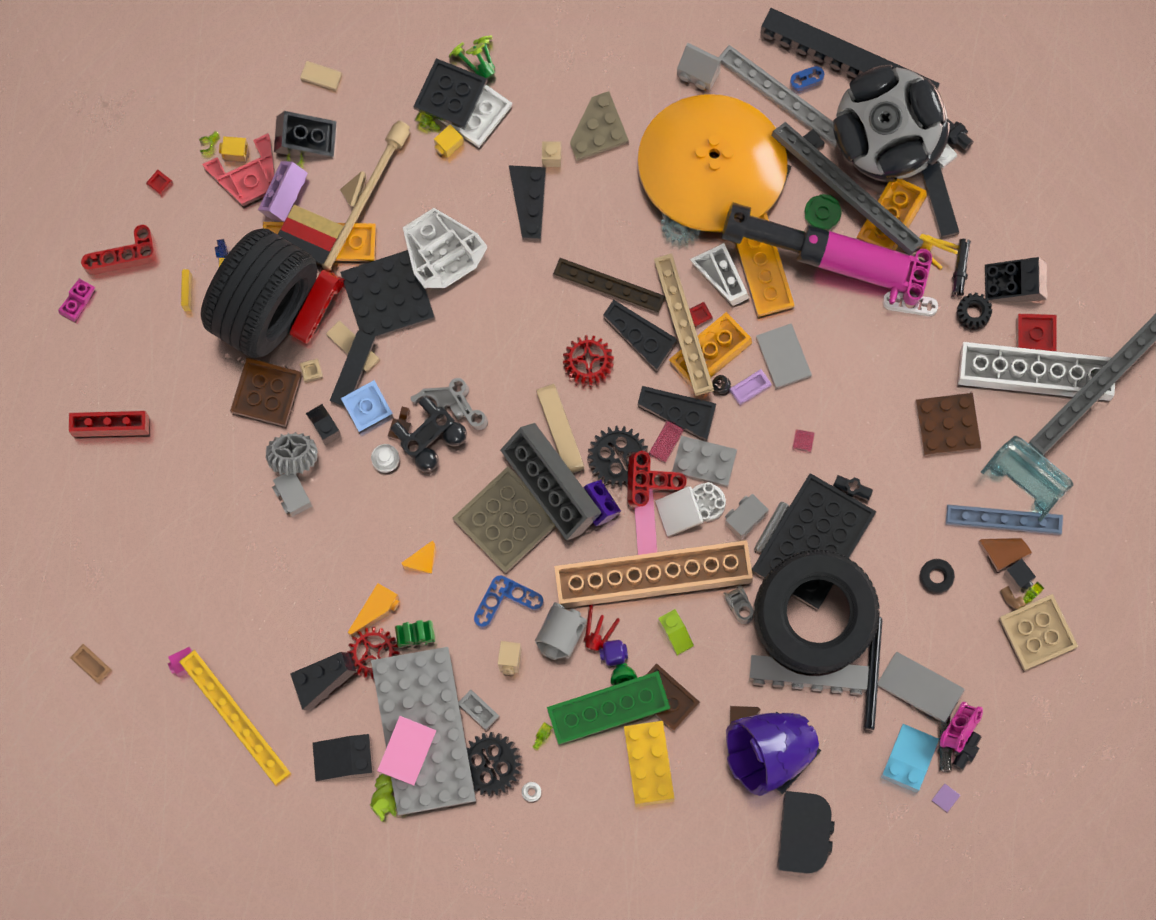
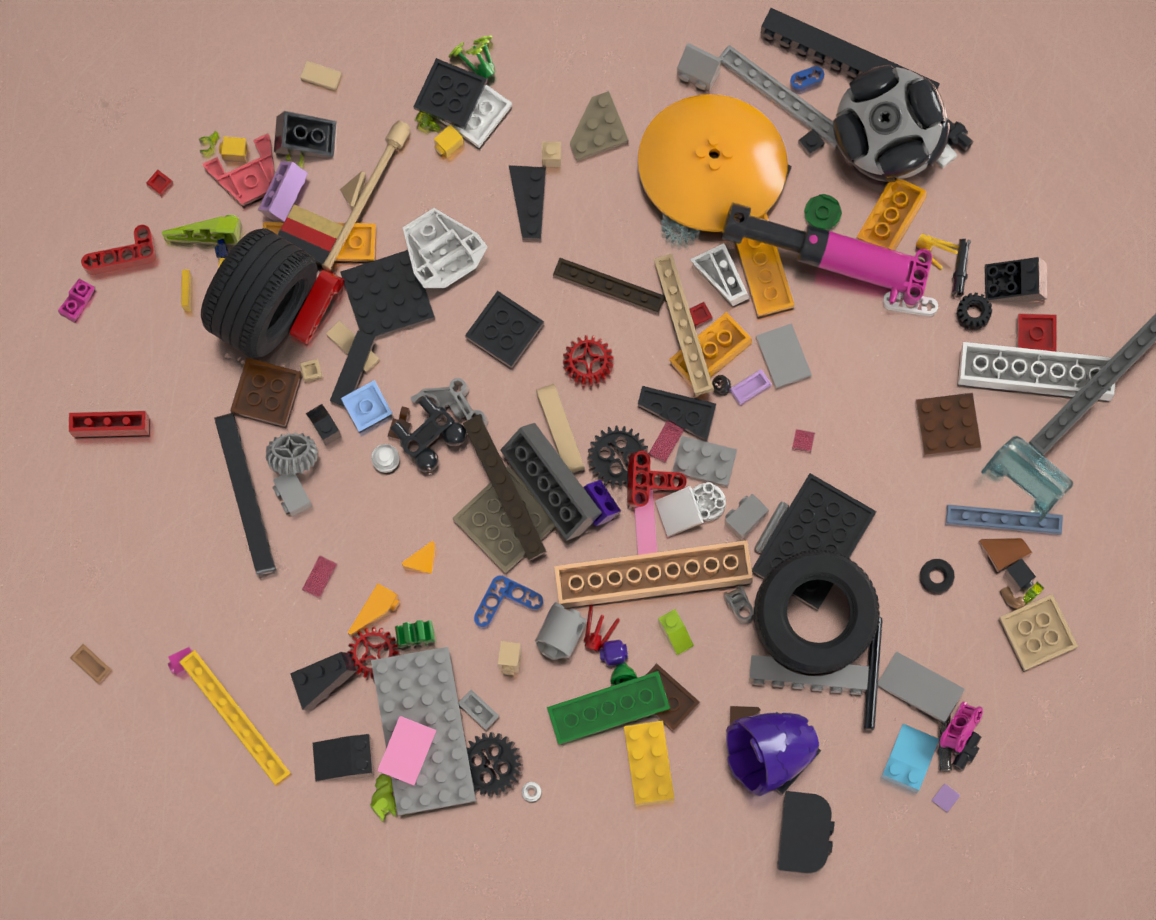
(207, 231): none -> lime wedge
(245, 495): none -> black beam
(319, 576): none -> clear pink tile
(504, 329): none -> black plate
(504, 487): none -> dark brown plate
(542, 735): clear neon green piece -> none
(641, 334): black wing -> none
(845, 485): black axle -> none
(847, 188): dark grey plate -> none
(940, 201): black tile -> none

